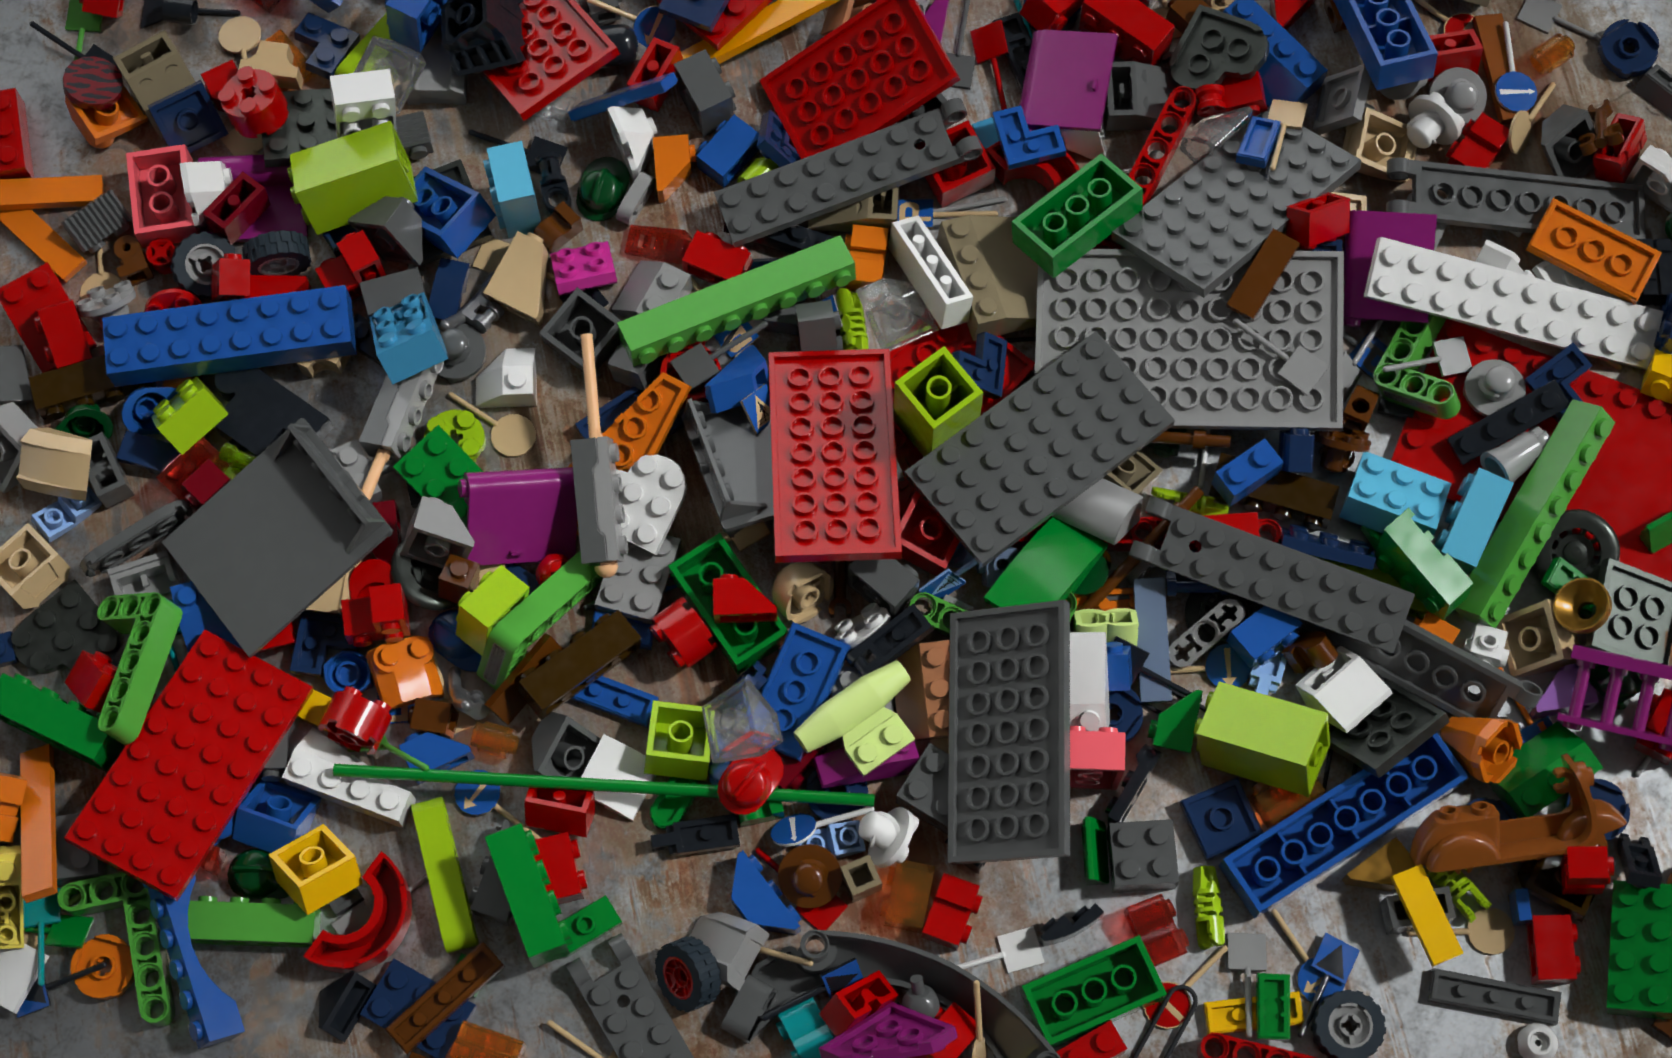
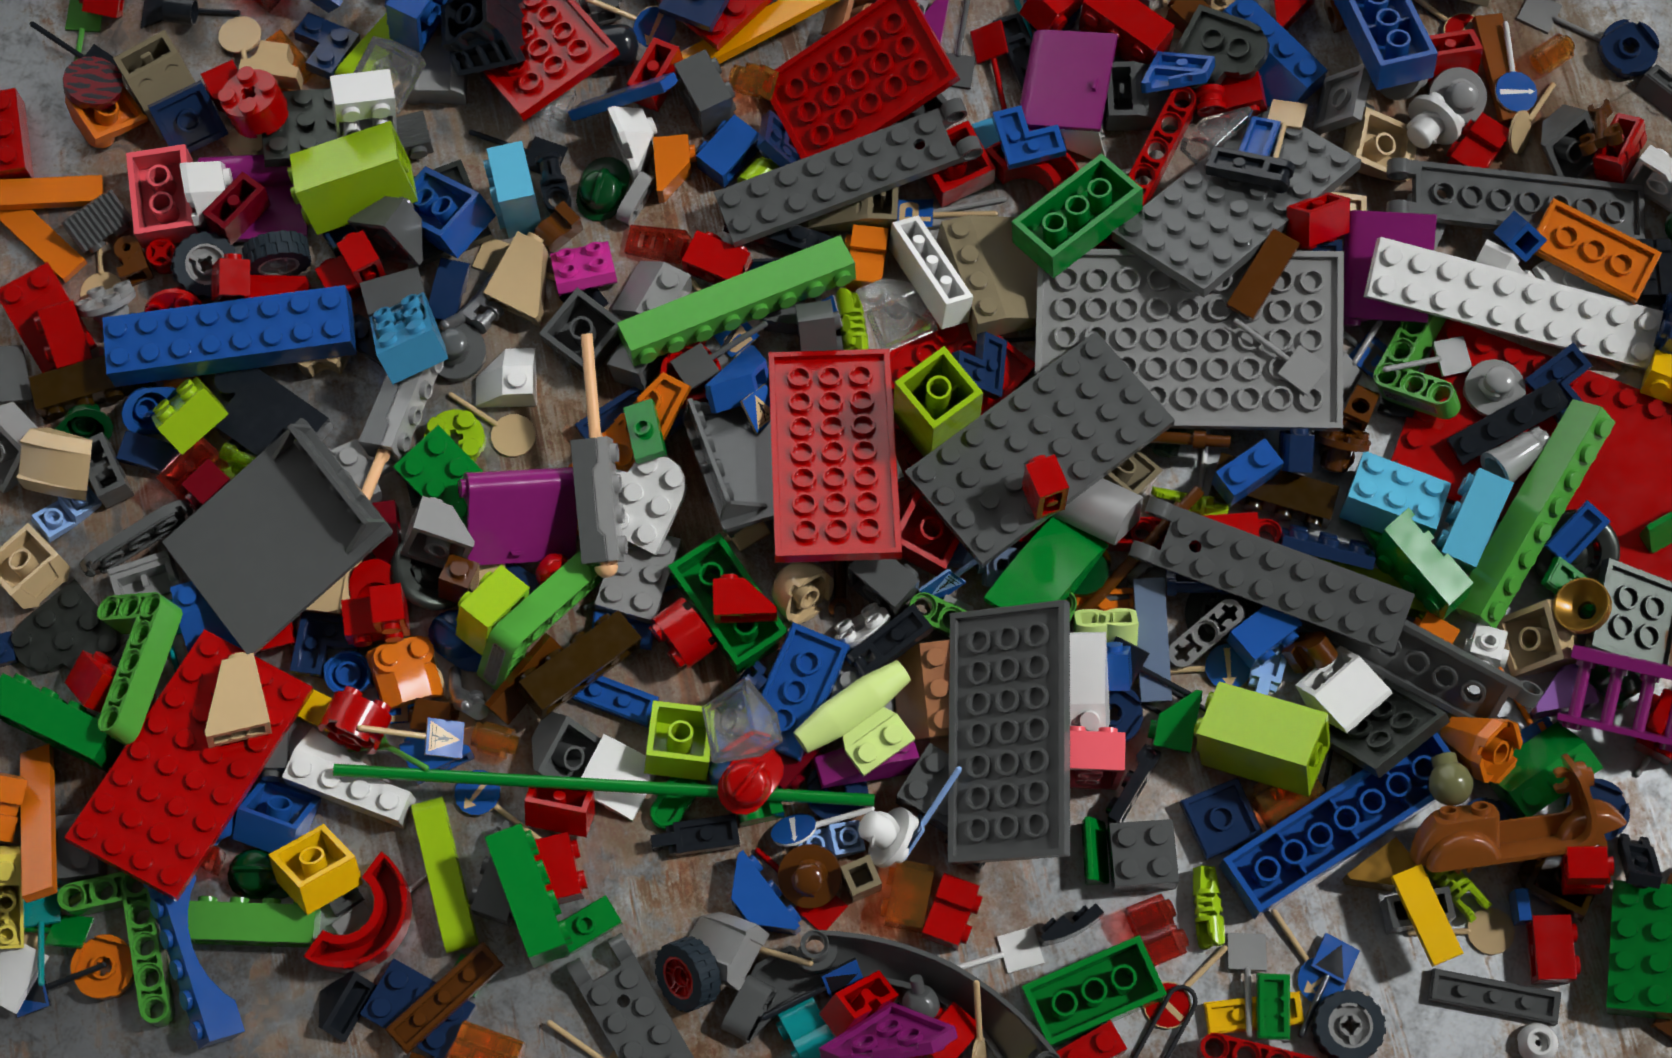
(237, 703): none -> tan slope
(441, 738): none -> piece
(645, 431): none -> green plate
(753, 80): none -> clear orange brick
(924, 820): none -> light blue piece
(1045, 486): none -> red brick
(1177, 70): none -> blue wing
(1251, 168): none -> black plate
(1449, 780): none -> olive piece
(1520, 236): none -> blue brick
(1577, 532): none -> blue tile

